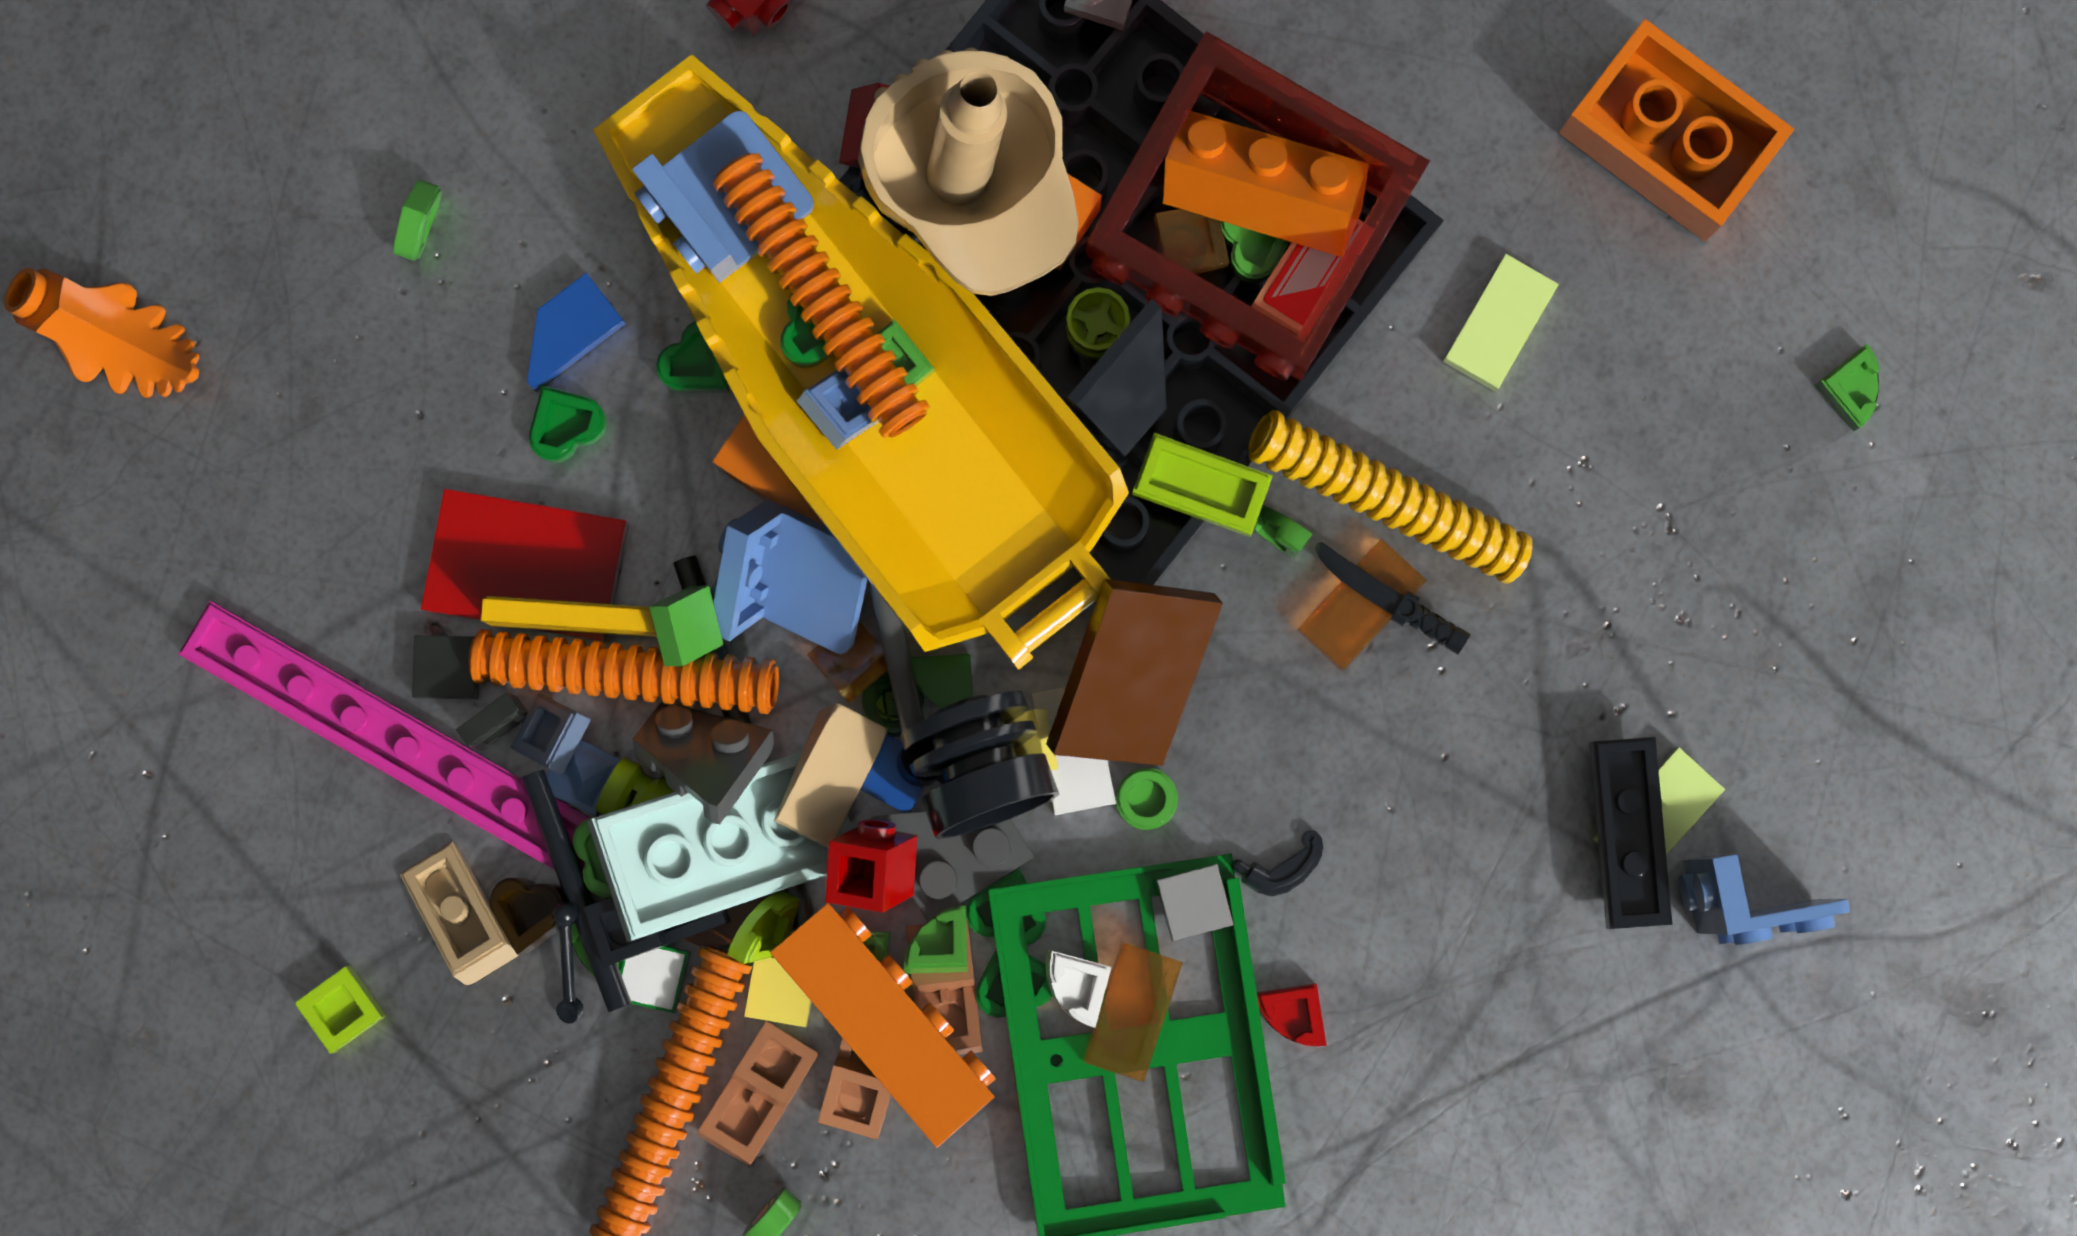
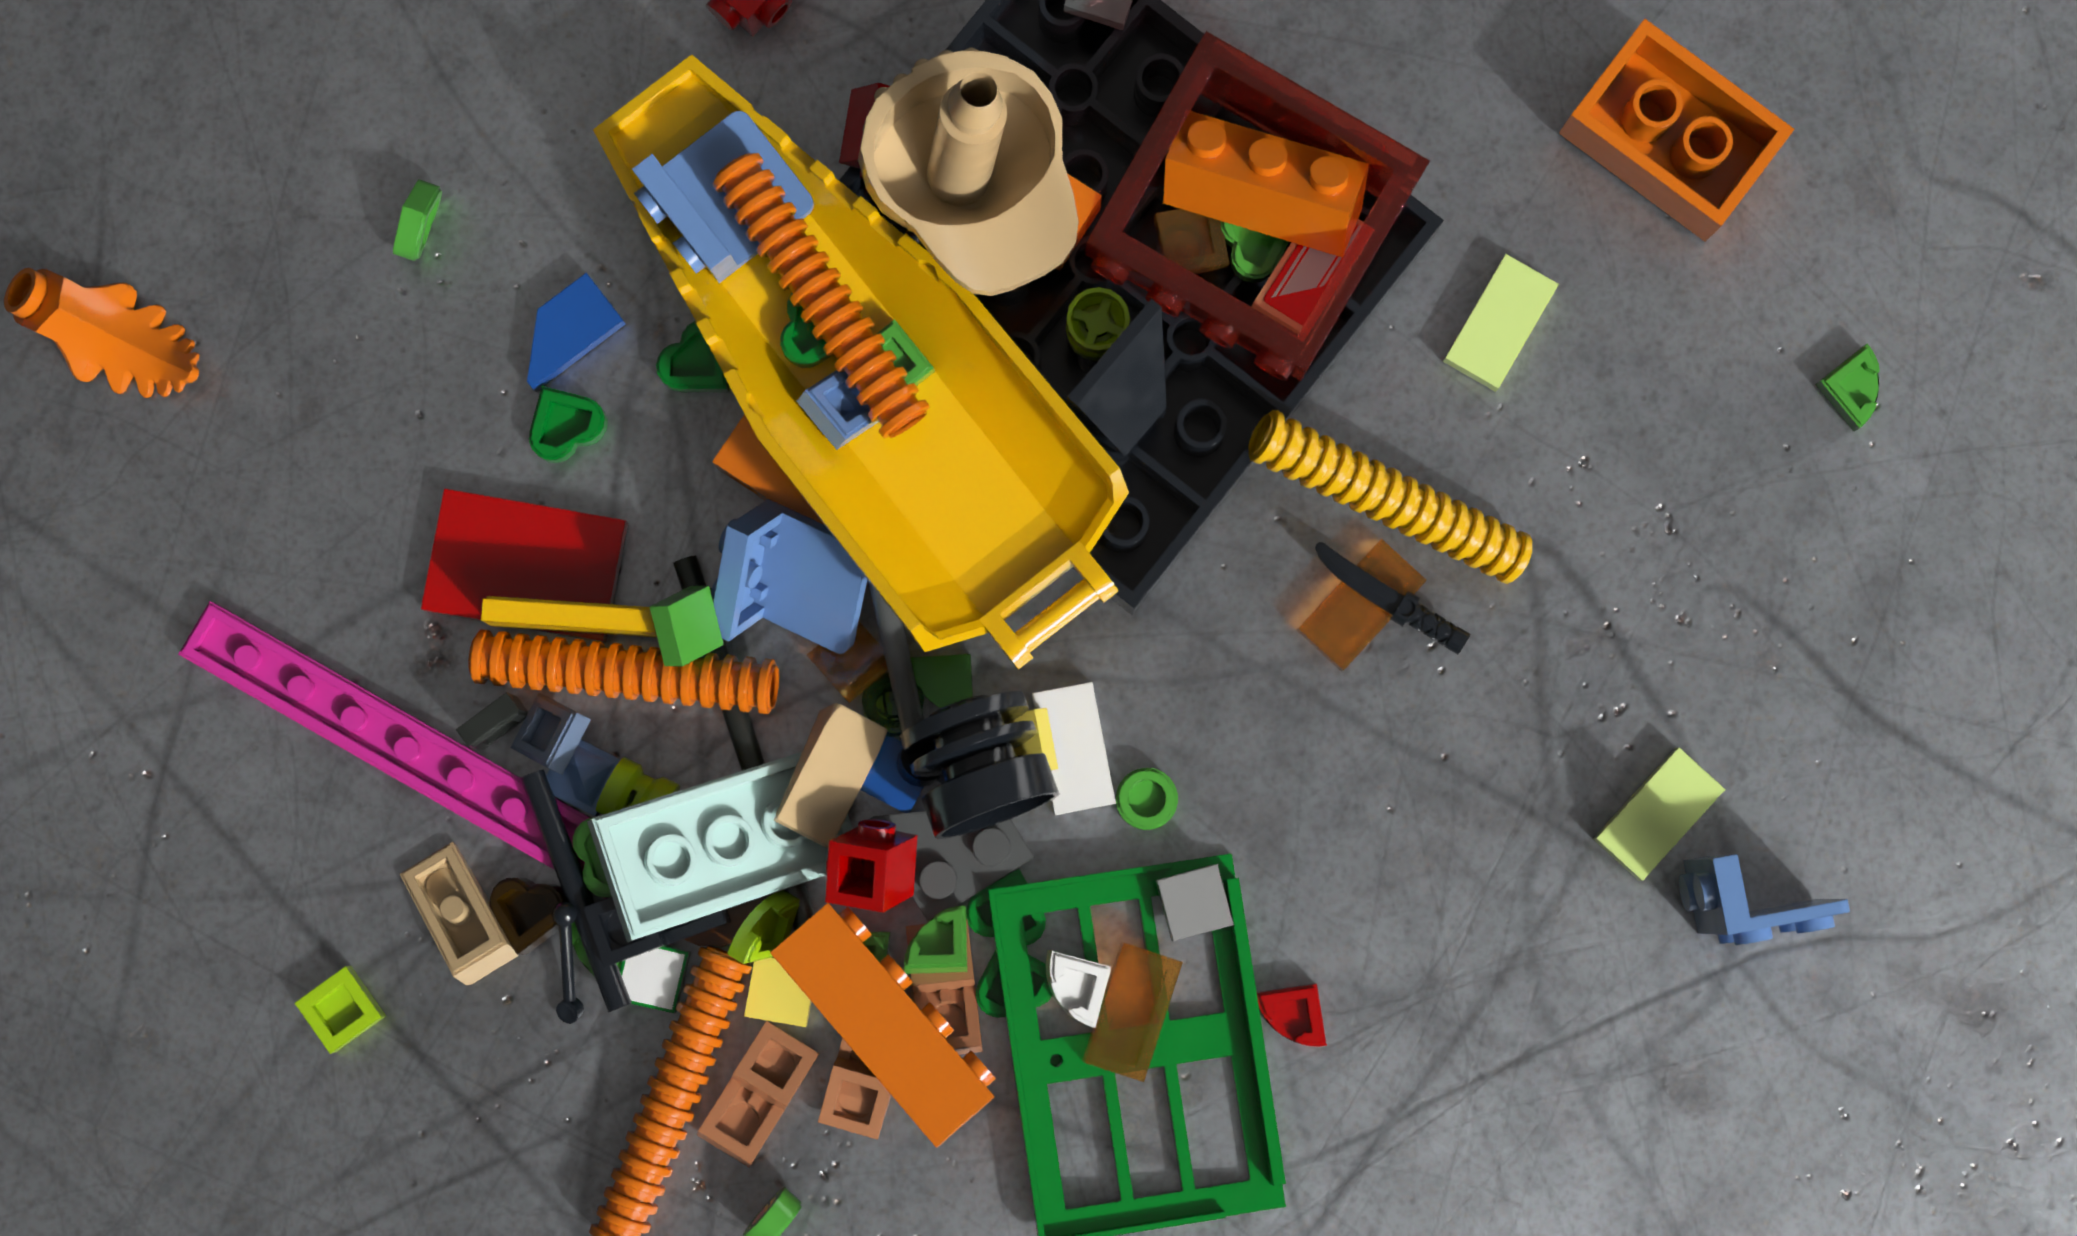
(442, 668): pearl dark grey tile -> none
(703, 754): dark grey wing -> none
(1133, 672): reddish brown tile -> none
(1202, 485): lime tile -> none
(1281, 531): bright green tile -> none
(1288, 873): black piece -> none
(1630, 833): black tile -> none

